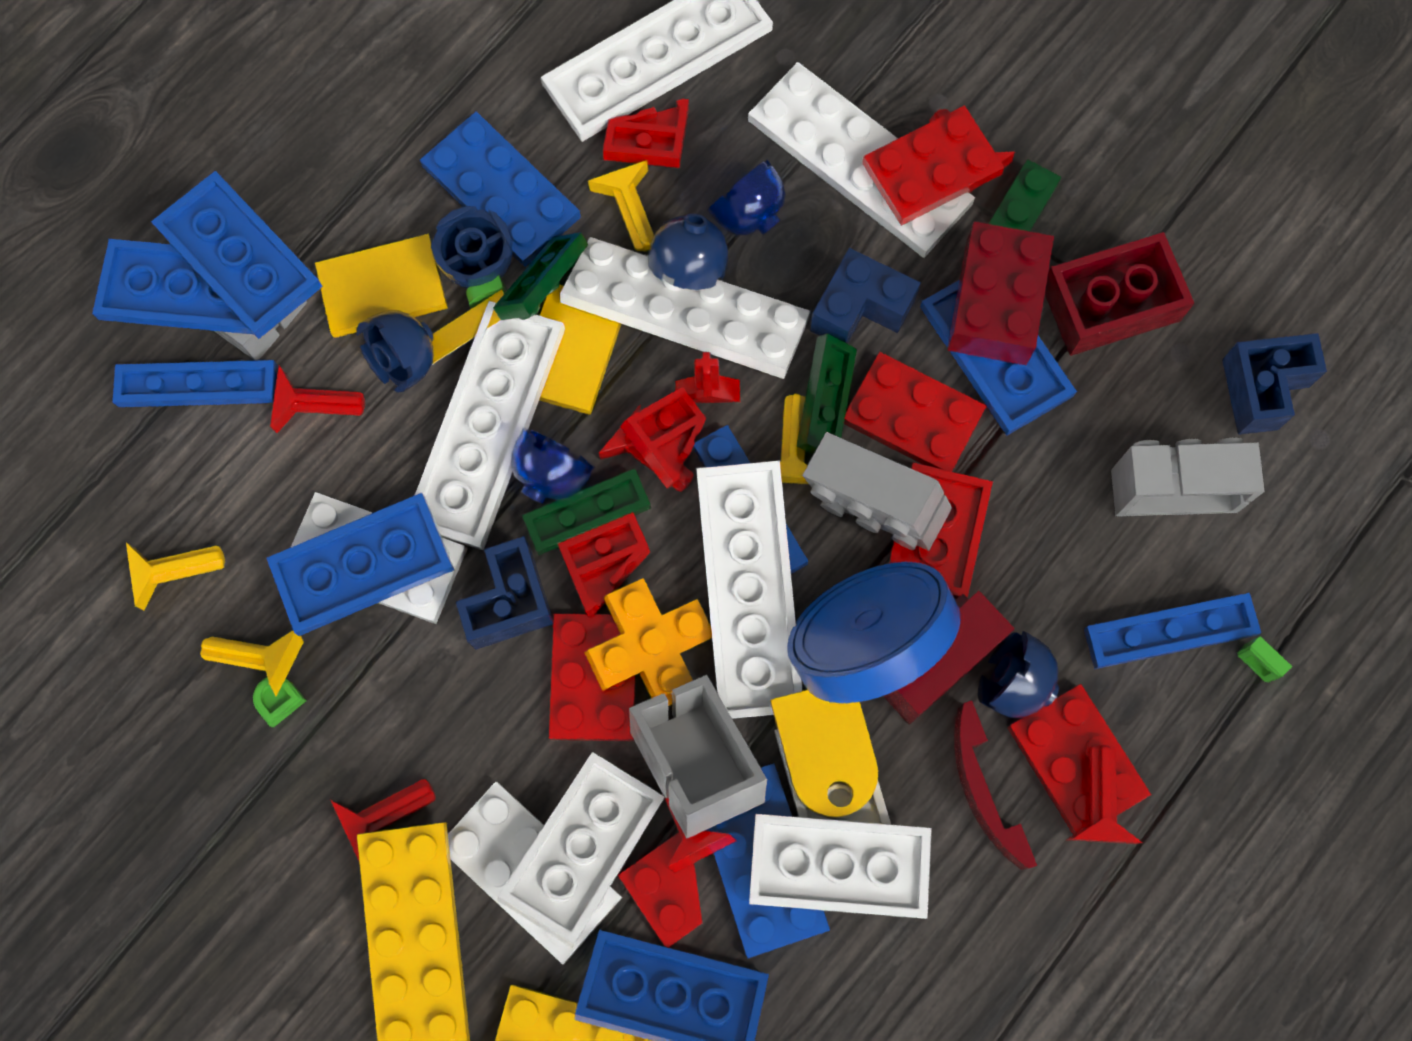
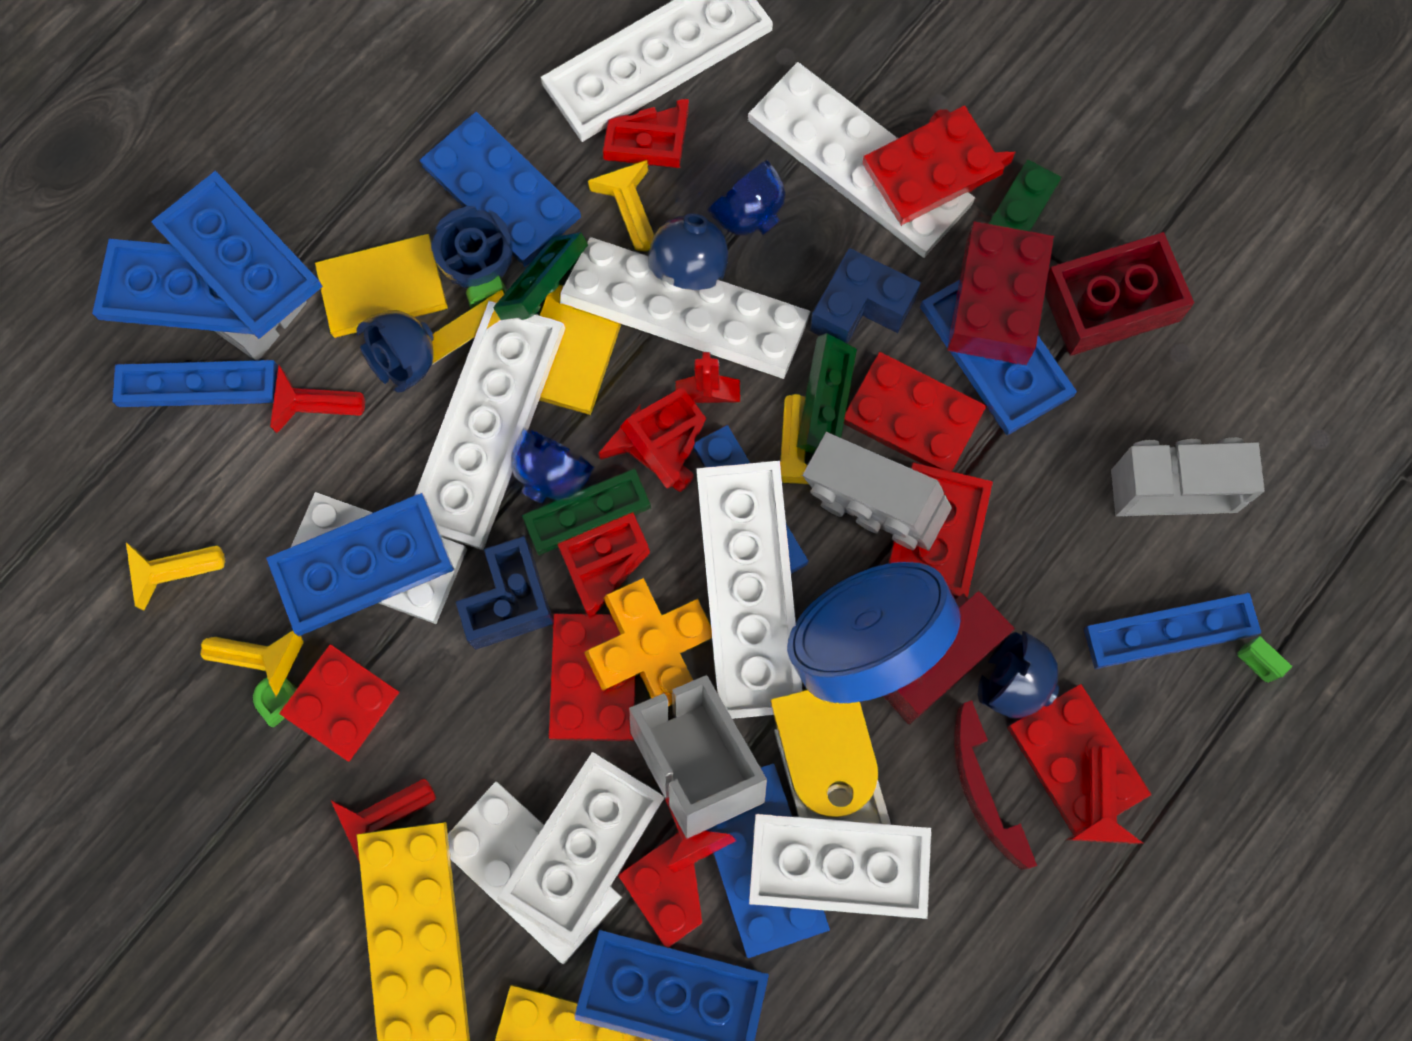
(339, 703): none -> red plate
(1264, 373): dark blue brick -> none

